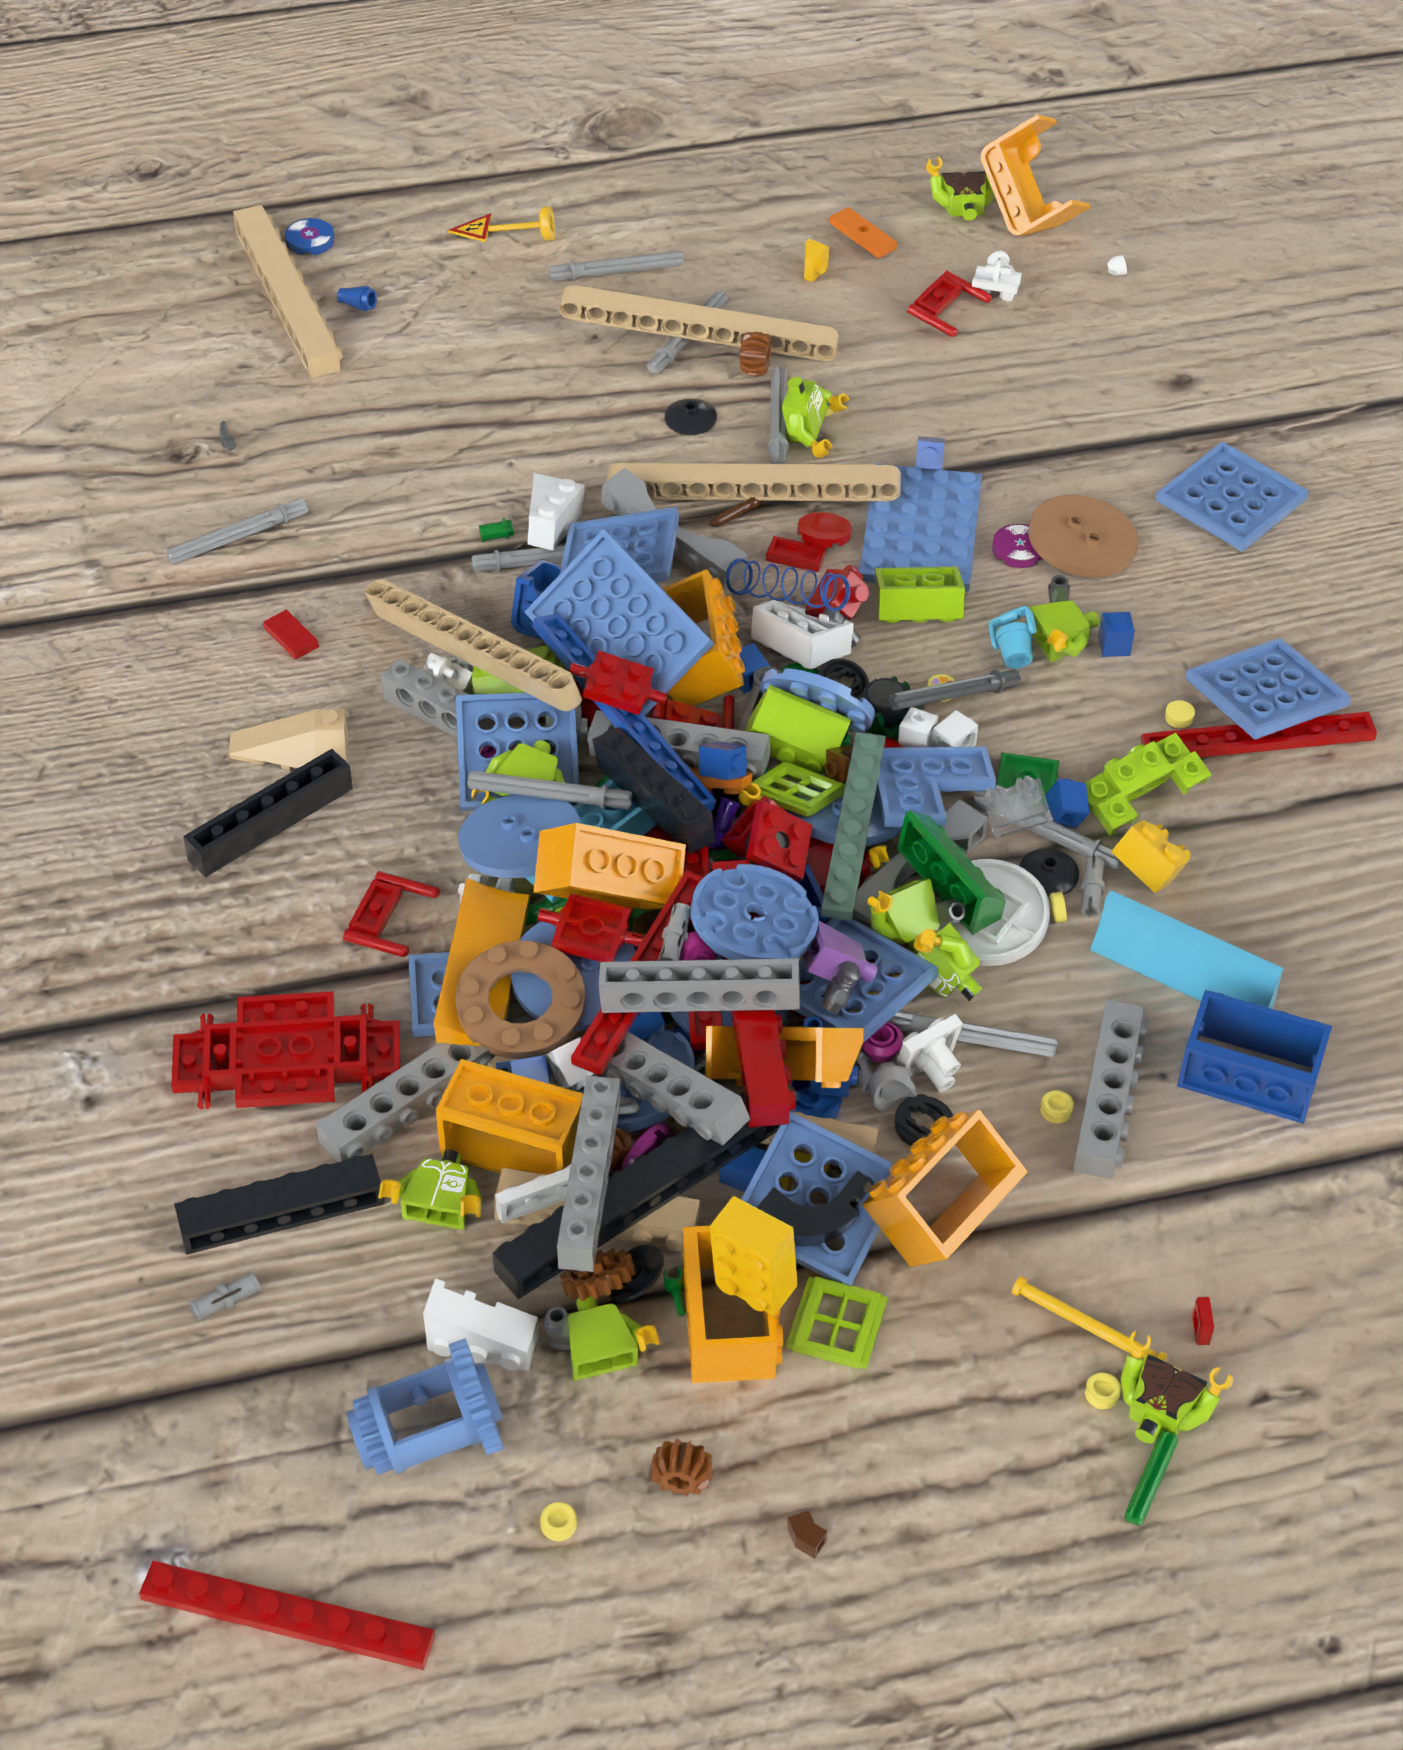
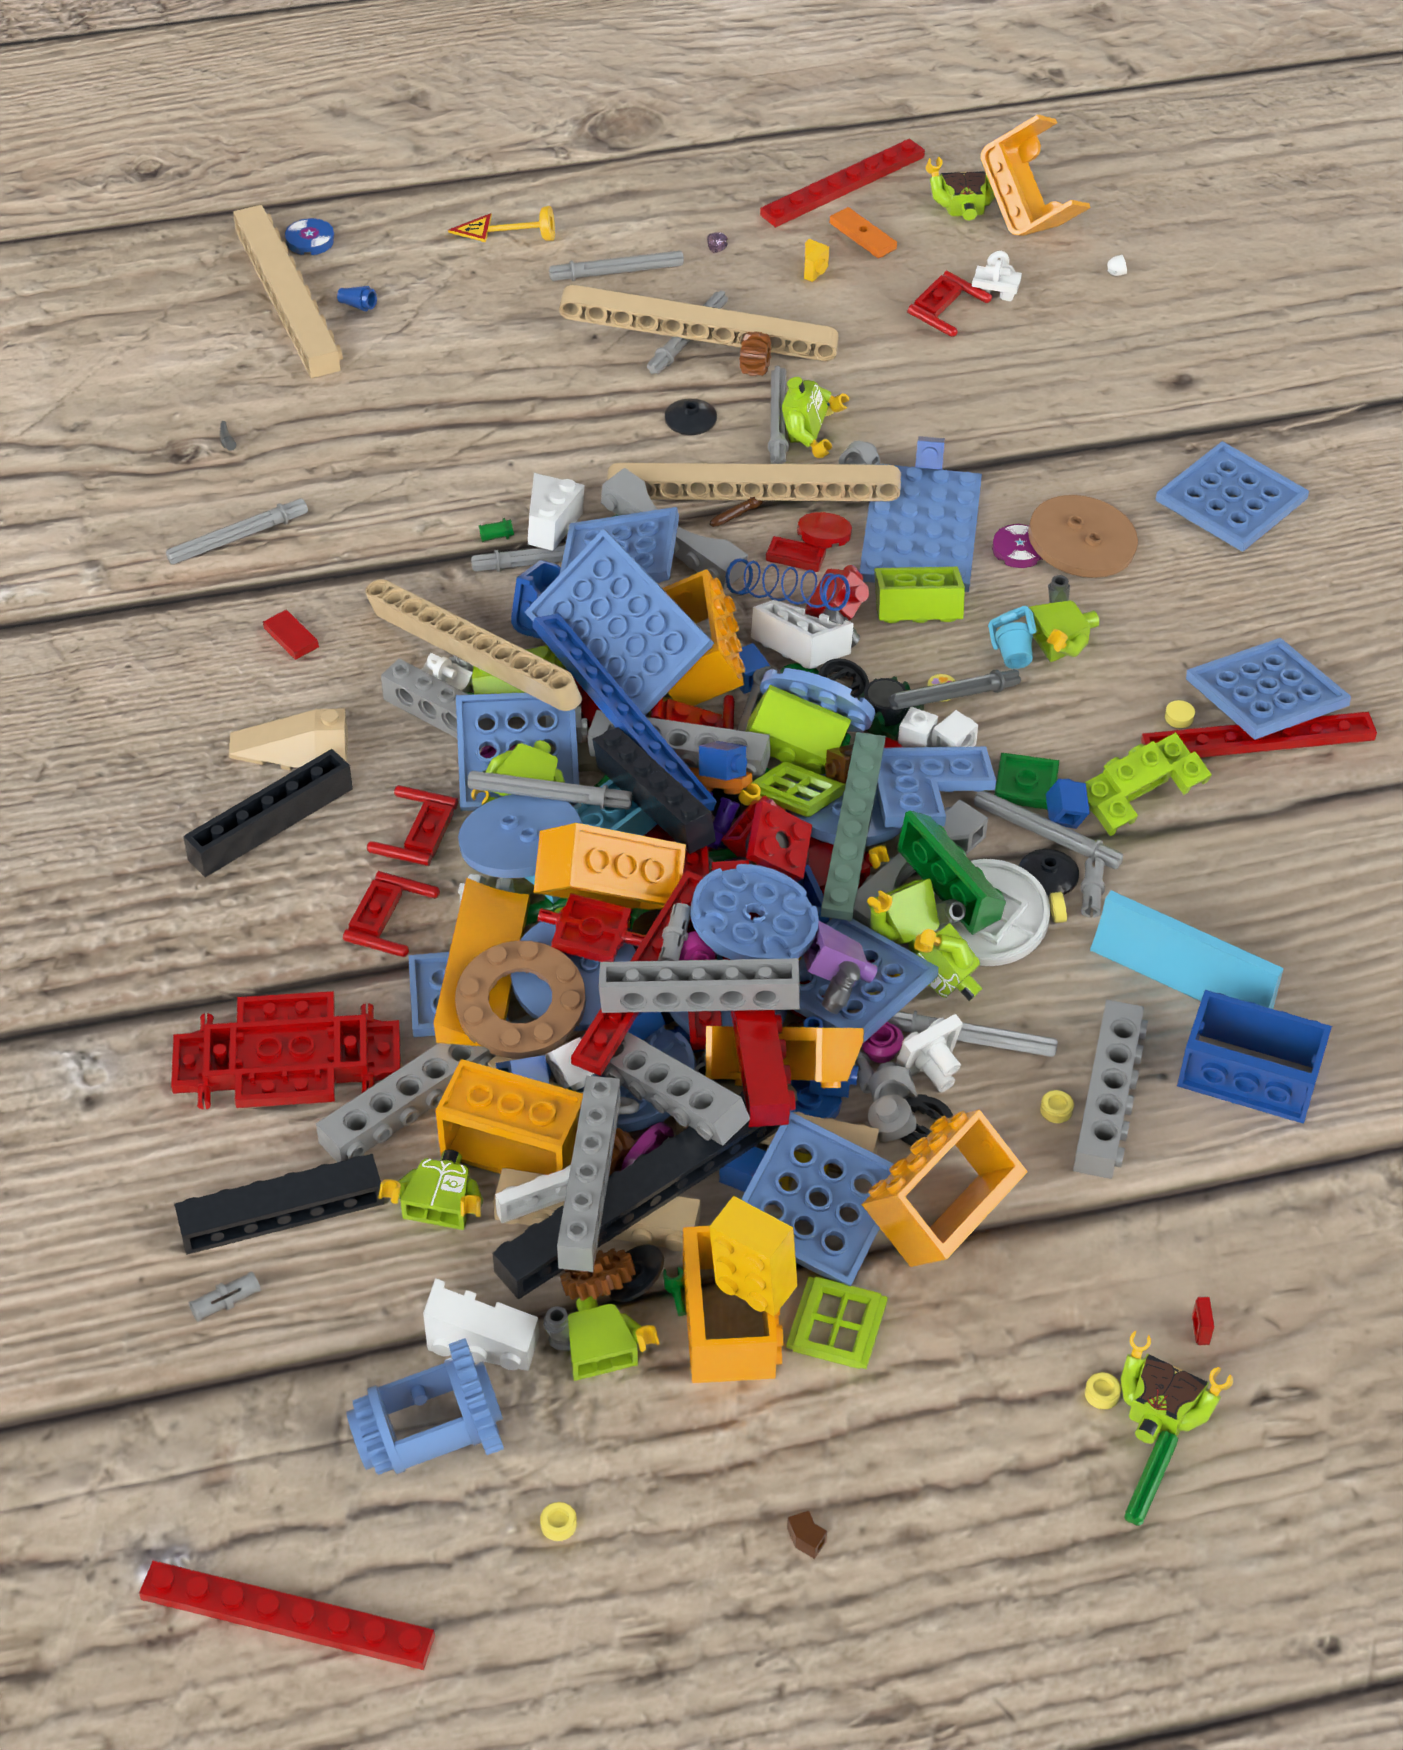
(426, 830): none -> red plate
(618, 682): red plate -> none
(681, 1467): dark orange gear -> none
(717, 242): none -> clear purple hinge
(820, 1223): black arch -> none
(842, 182): none -> red plate
(860, 454): none -> light grey piece
(892, 1117): none -> light grey piece
(1016, 807): clear brick -> none
(1079, 1318): yellow bar -> none
(1116, 634): blue brick -> none
(1150, 855): yellow brick -> none

